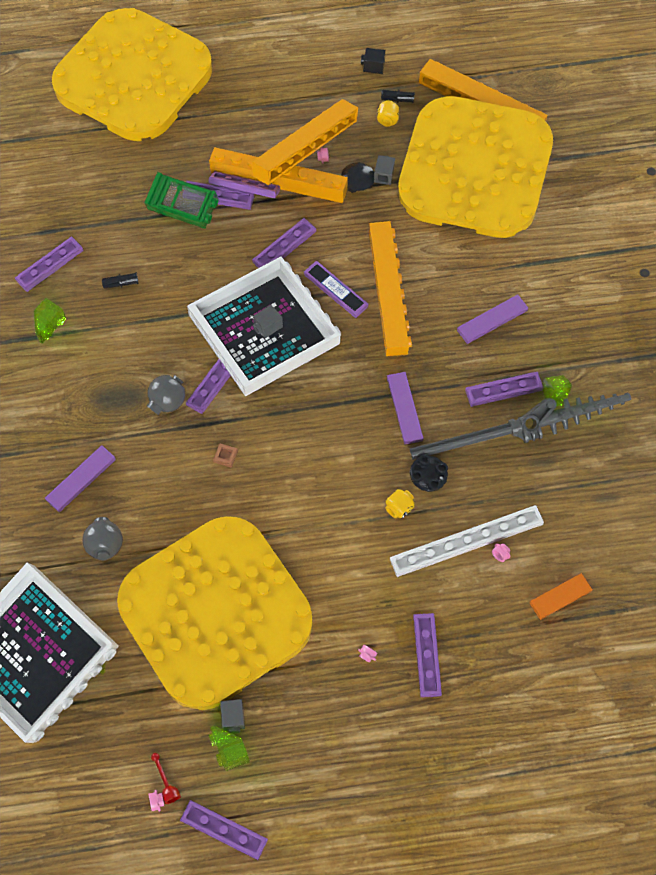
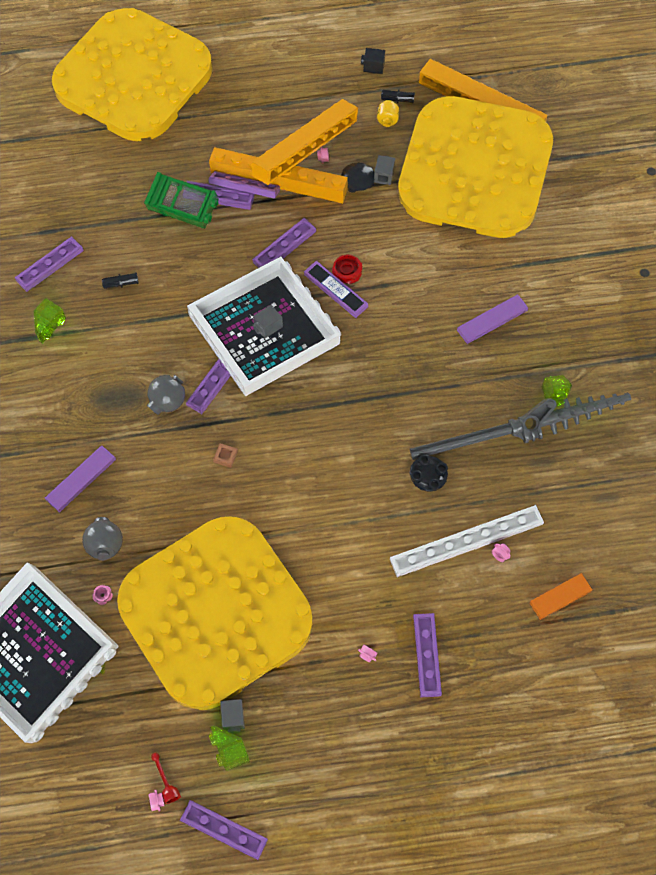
(102, 590): none -> bright pink plate
(347, 269): none -> red piece
(388, 289): light orange brick -> none
(400, 503): yellow head -> none
(405, 408): medium lavender tile -> none
(504, 389): medium lavender tile -> none

